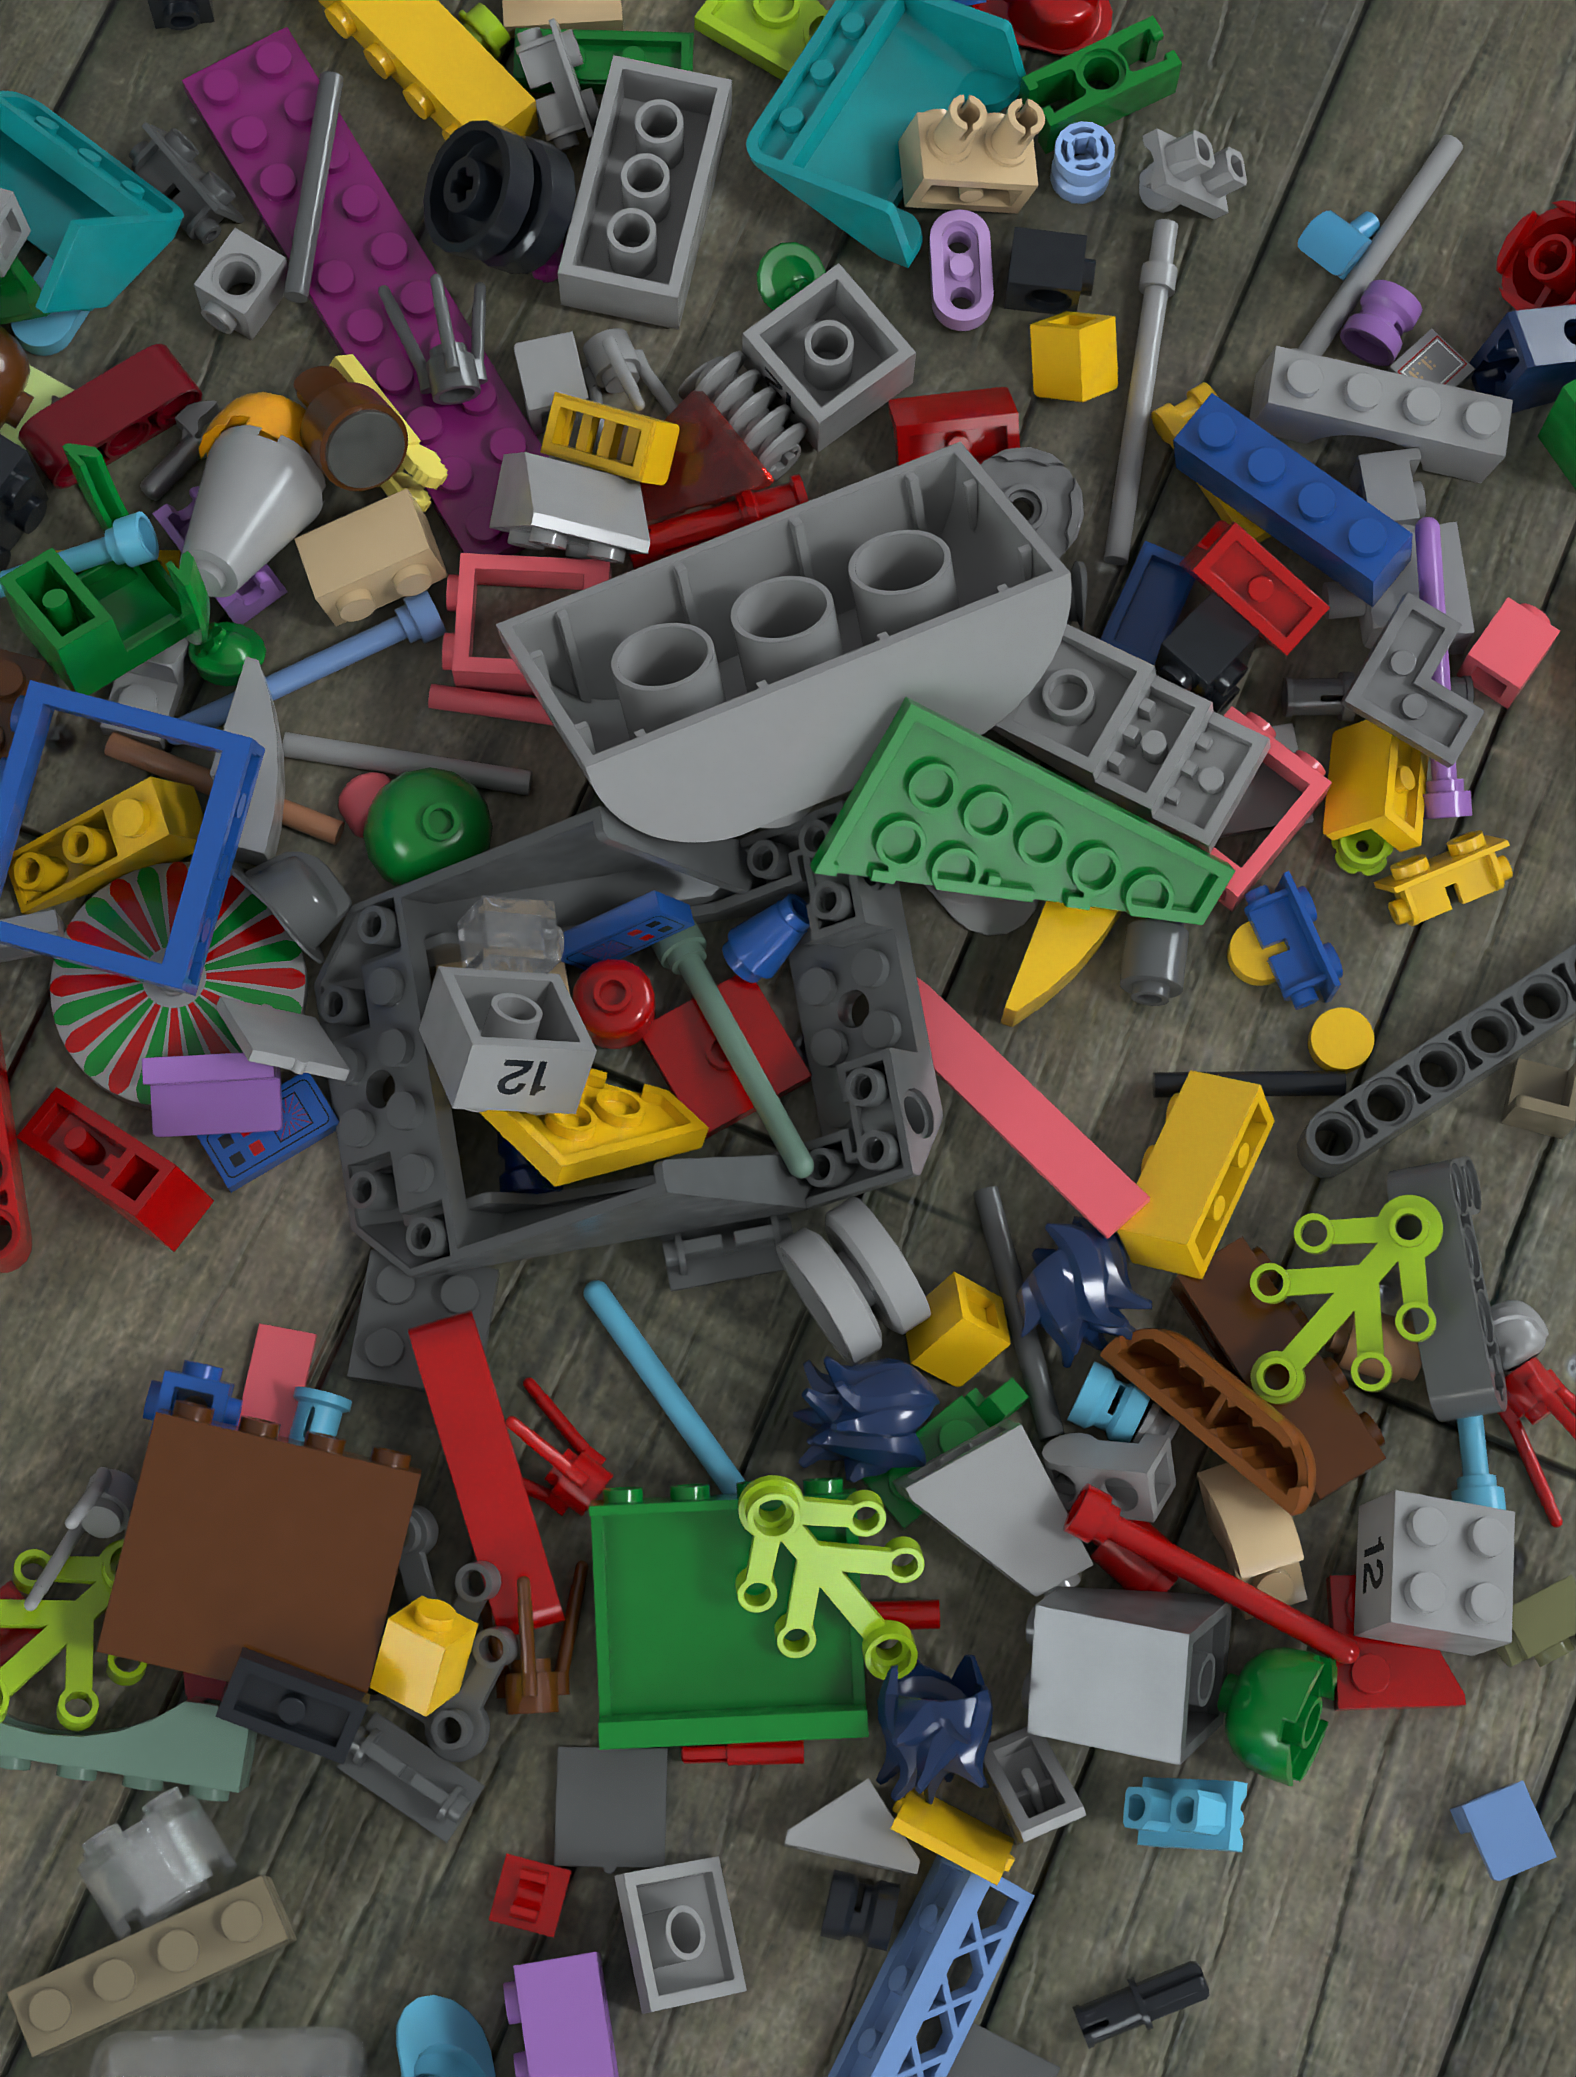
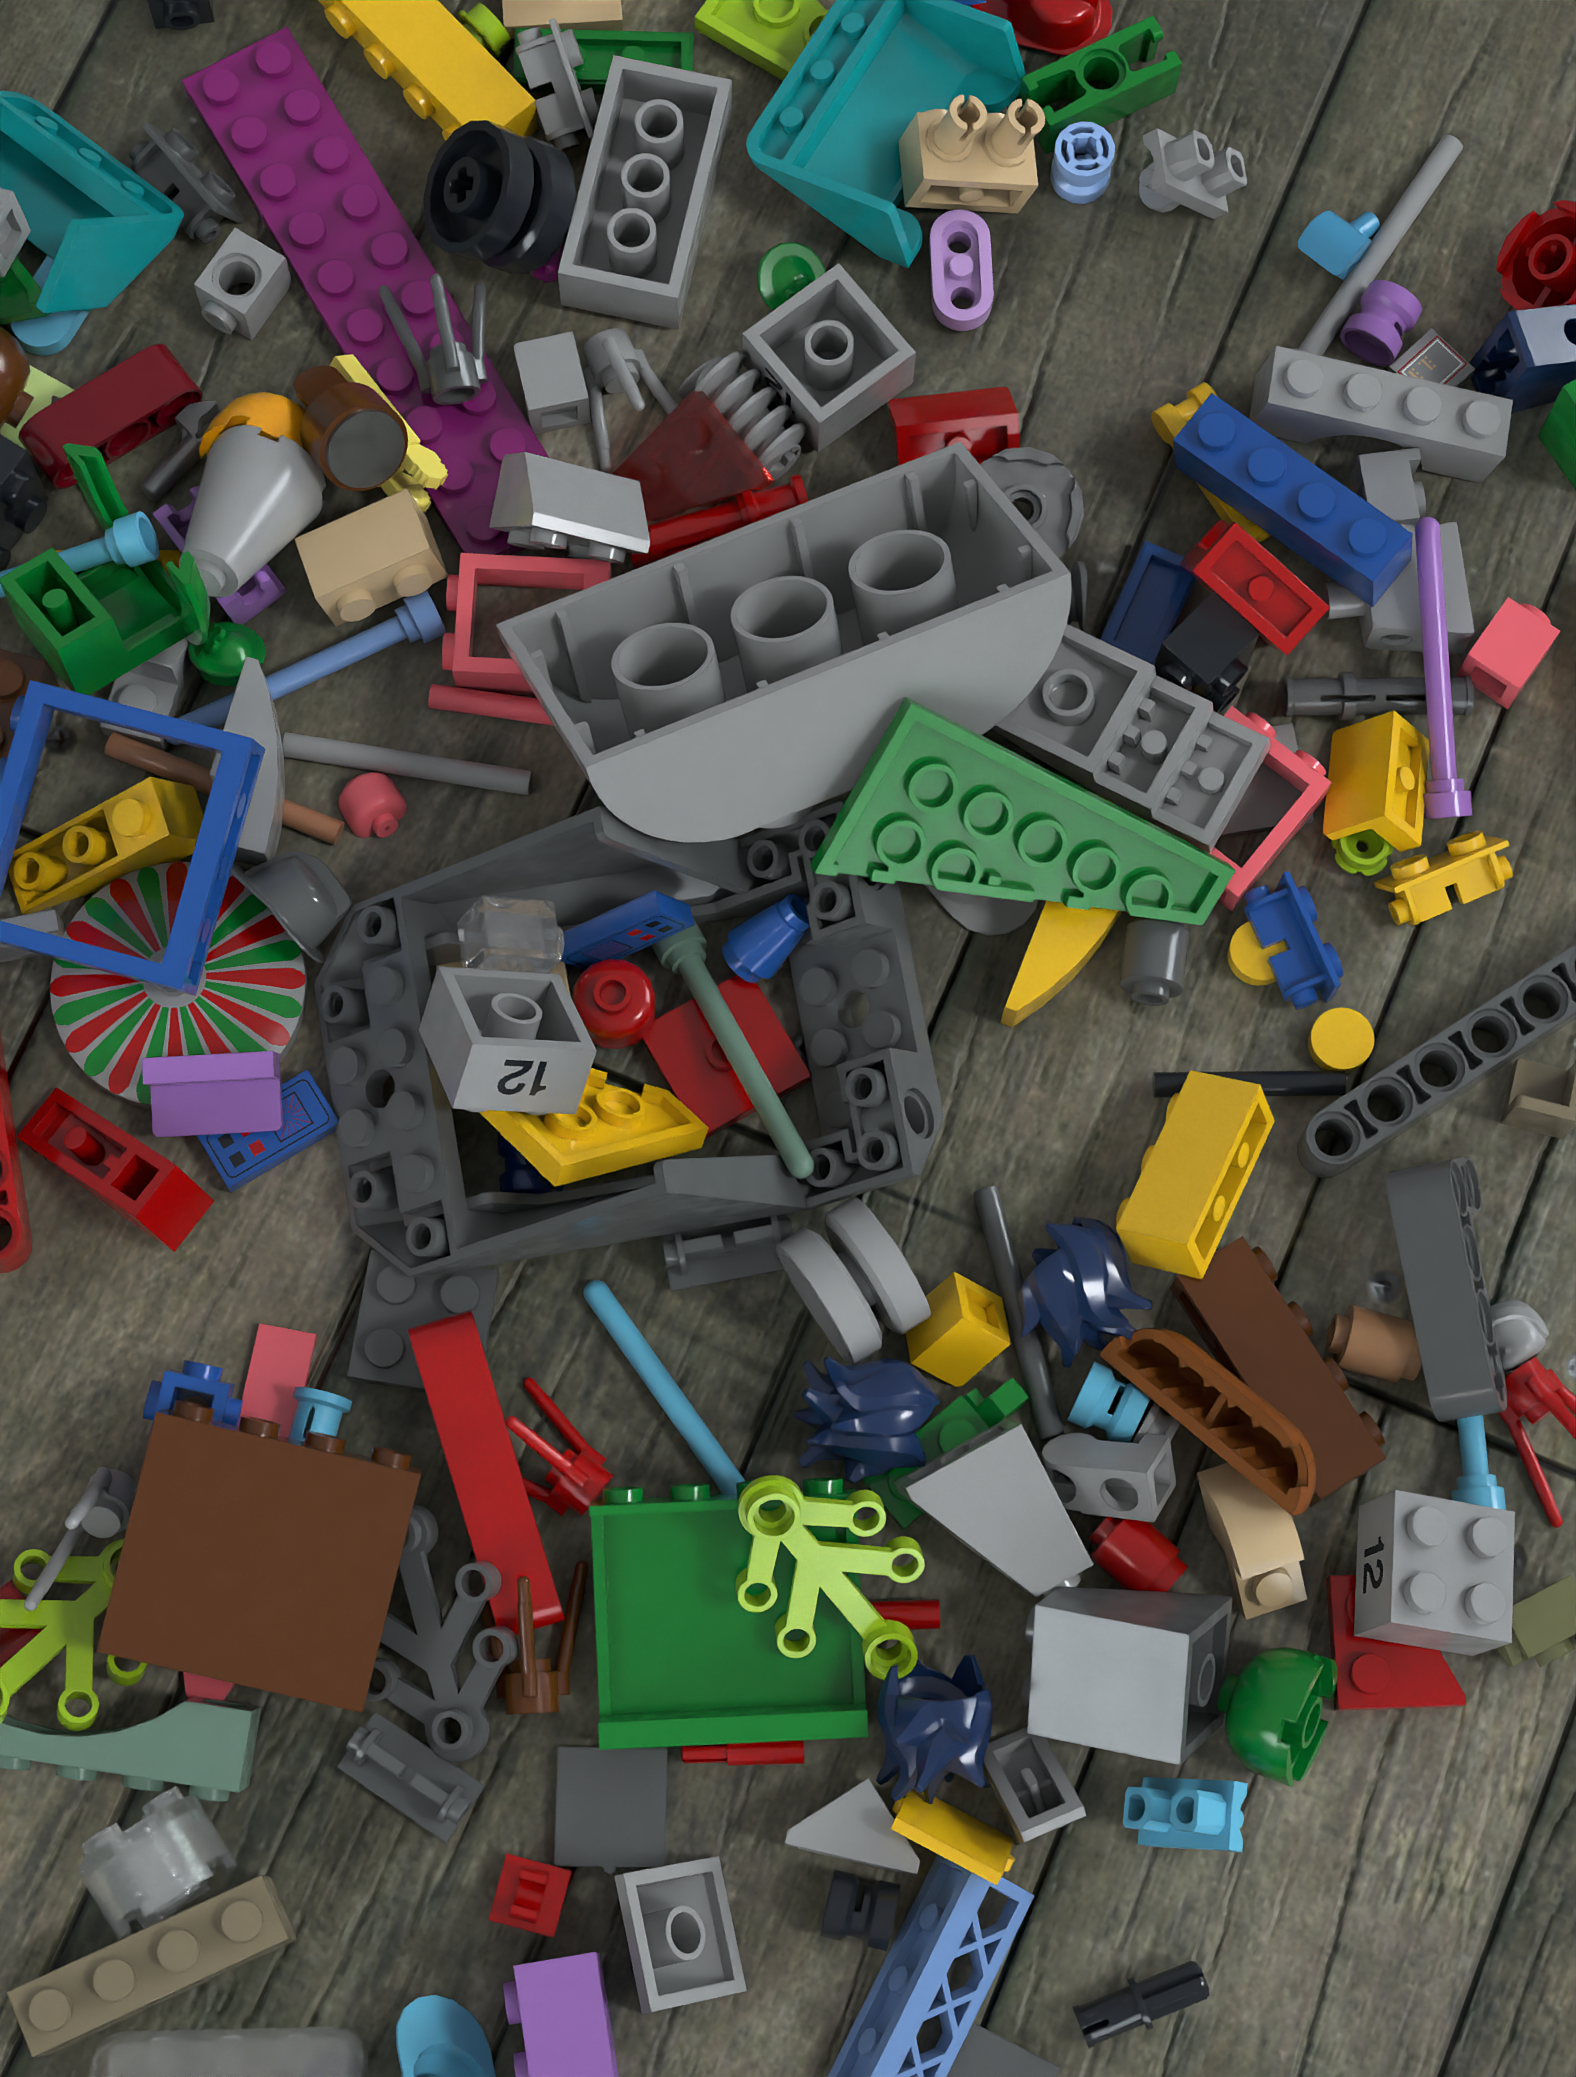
(282, 1039): light grey piece -> none
(292, 1705): black panel -> none
(313, 187): dark grey bar -> none
(423, 1655): yellow brick -> none
(425, 824): green cylinder -> none
(646, 449): yellow slope -> none
(1028, 1119): coral piece -> none
(1048, 271): black brick -> none
(1074, 356): yellow panel -> none
(1098, 1519): red piece -> none
(1157, 285): light grey bar -> none
(1352, 1290): lime plant -> none
(1397, 685): flat silver plate -> none
(1505, 1830): medium blue panel -> none

